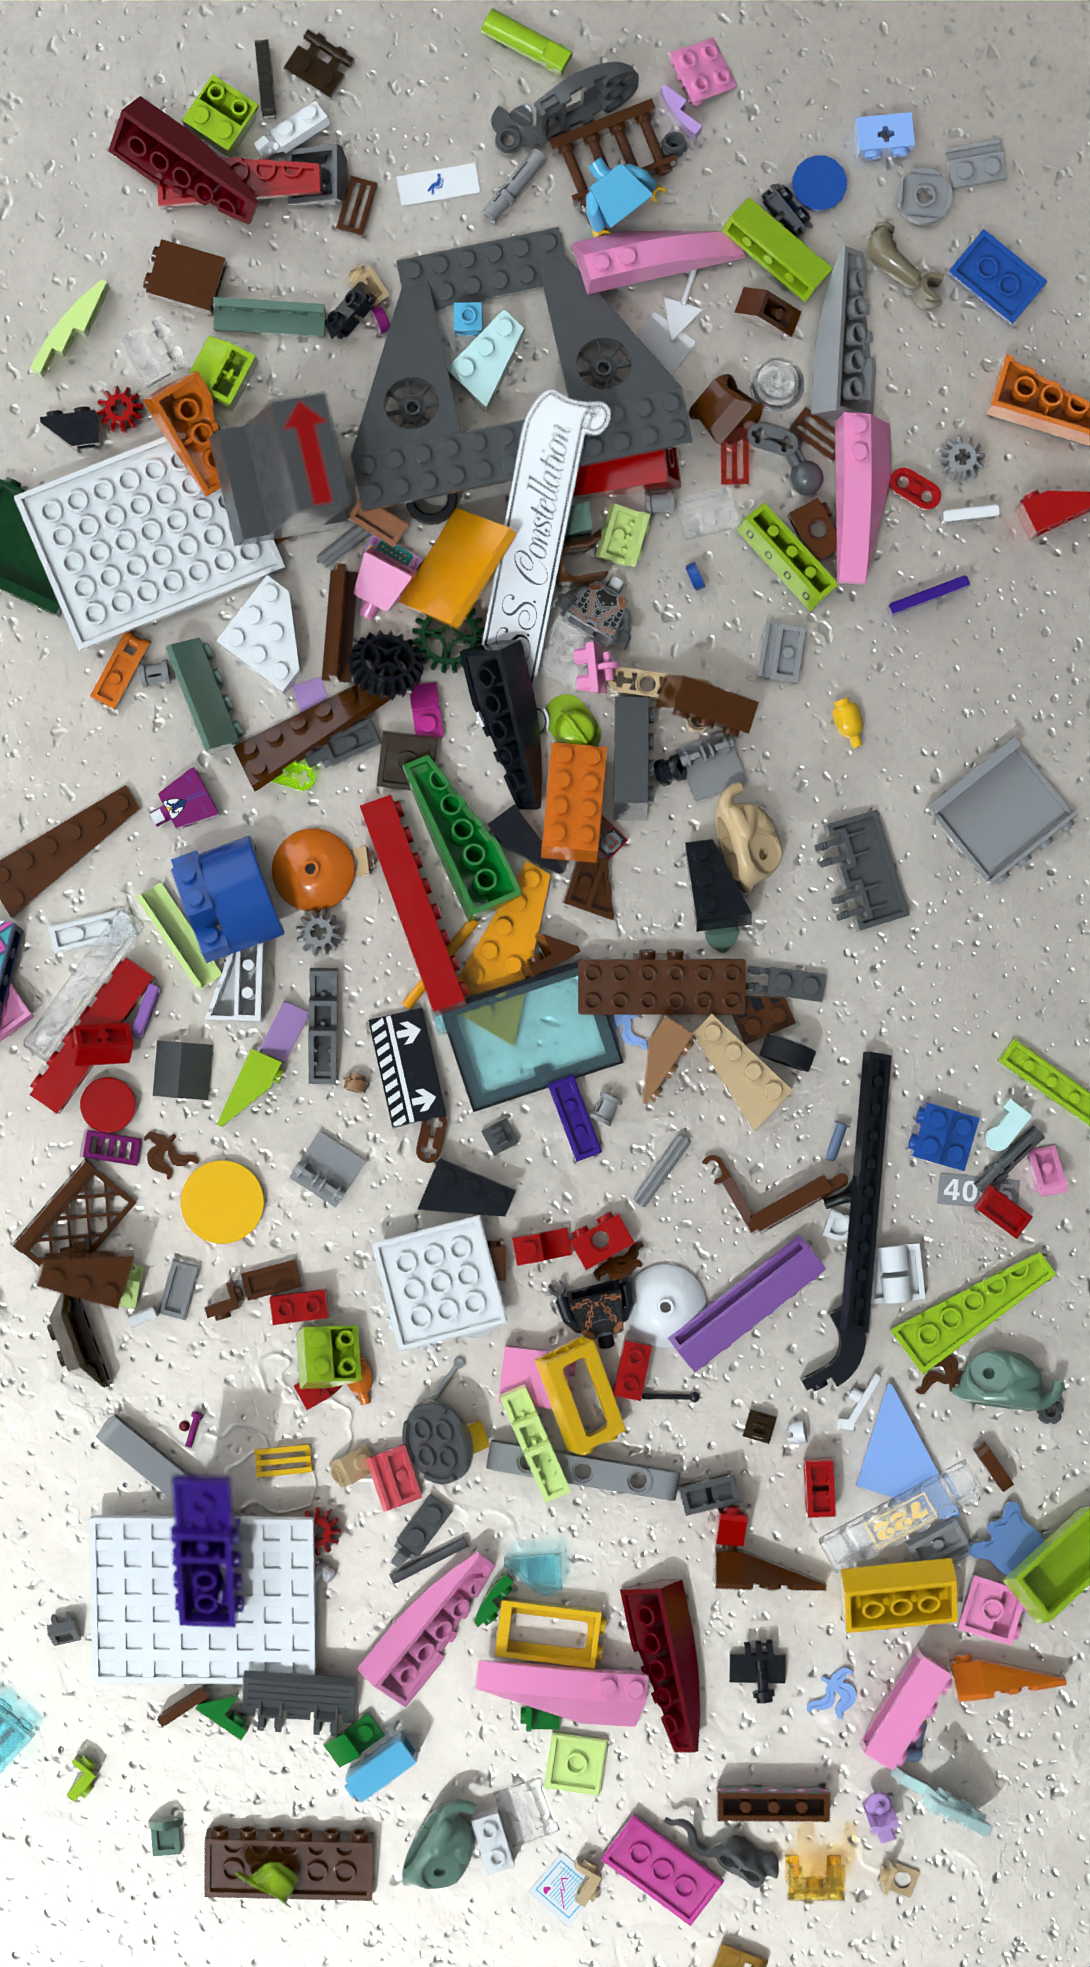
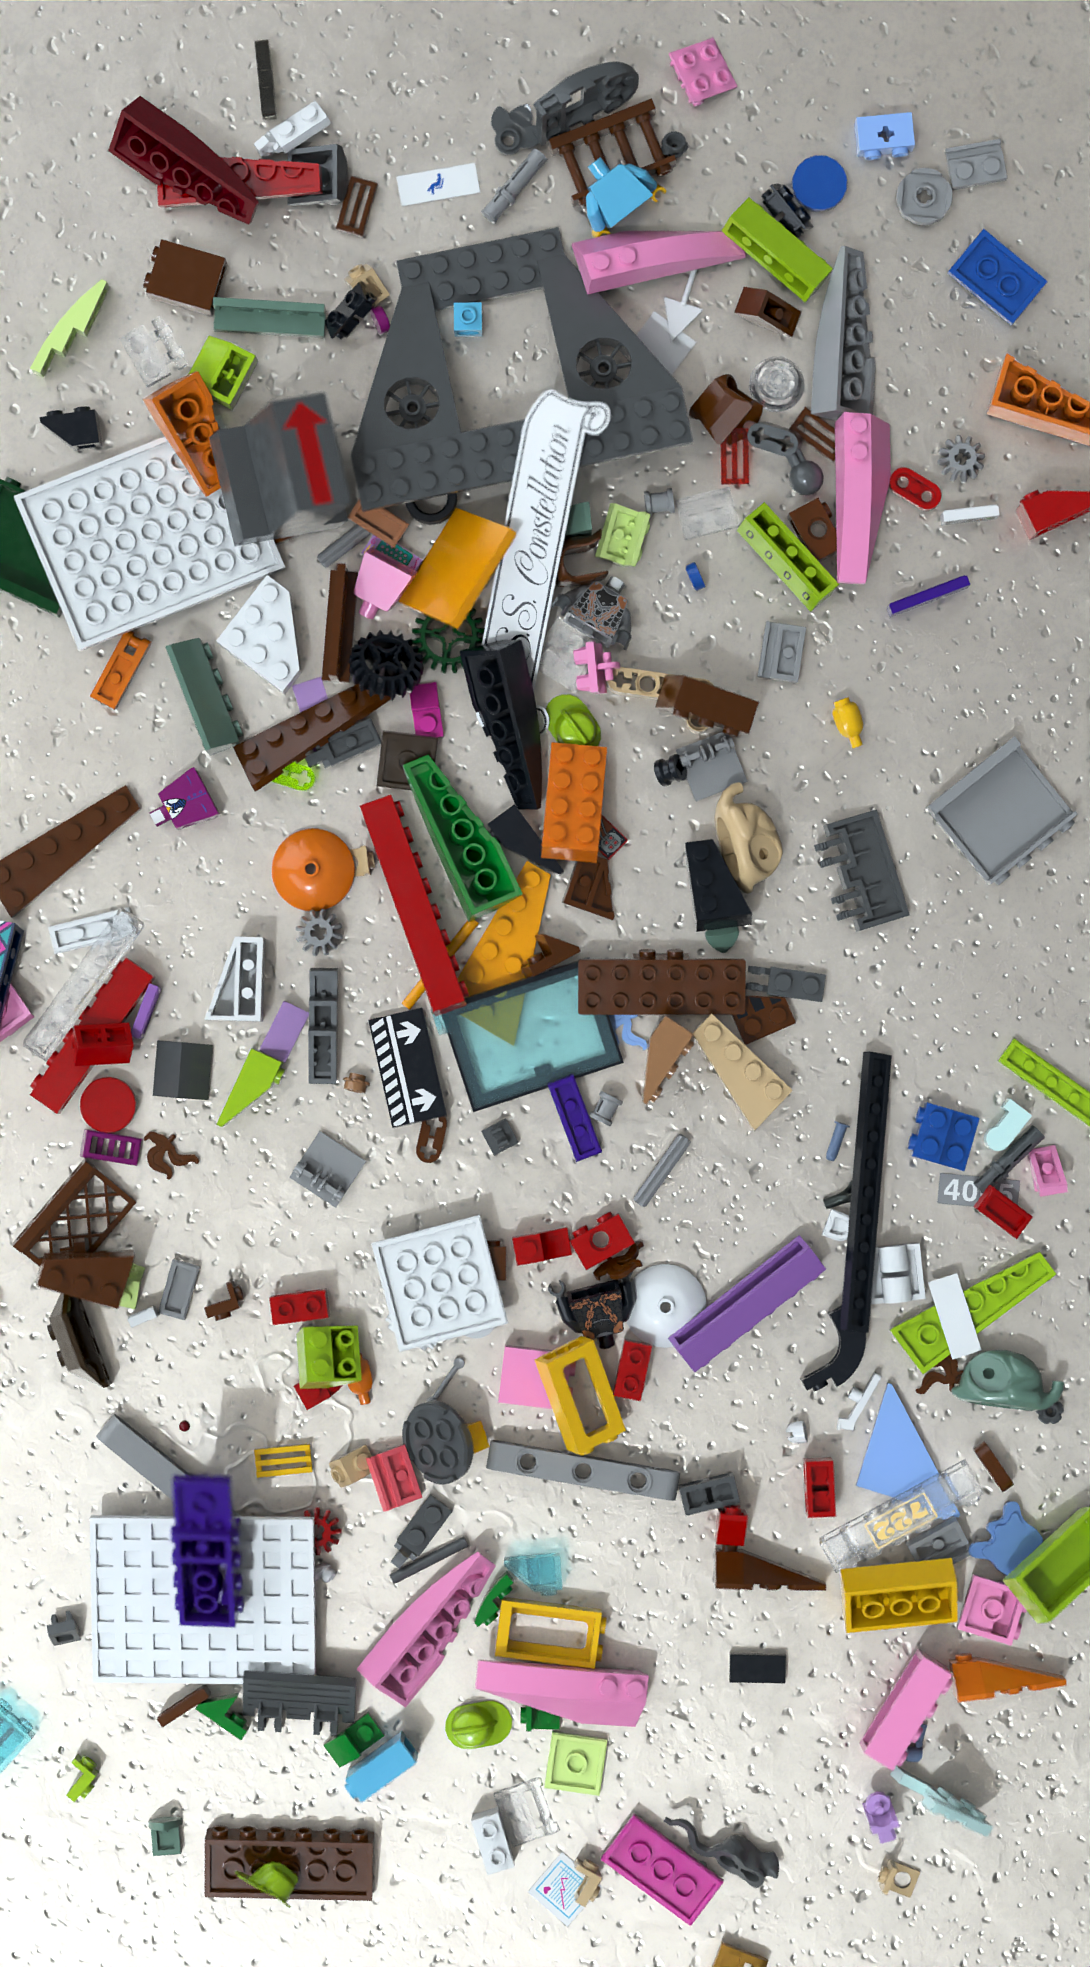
(111, 405): red gear -> none
(155, 673): light grey bush -> none
(178, 935): yellowish green panel -> none
(191, 1435): magenta piece -> none
(221, 116): lime slope -> none
(222, 1202): yellow tile -> none
(226, 890): blue piece -> none
(271, 1280): reddish brown tile -> none
(315, 72): dark brown plate -> none
(440, 1848): sand green piece -> none
(464, 1191): black wedge -> none
(478, 1724): none -> lime piece
(486, 359): light aqua wedge -> none
(526, 41): lime piece -> none
(534, 1443): yellowish green slope -> none
(629, 475): red slope -> none
(631, 758): dark grey wedge -> none
(665, 1640): dark red wedge -> none
(675, 105): lavender slope -> none
(693, 1396): black hinge -> none
(759, 1426): dark brown tile -> none
(763, 1694): black hinge -> none
(773, 1804): reddish brown brick -> none
(784, 1207): reddish brown hinge -> none
(787, 1053): black tyre -> none
(815, 1887): clear yellow panel -> none
(844, 1689): light blue piece -> none
(886, 257): dark tan piece -> none
(954, 1316): none -> white sticker

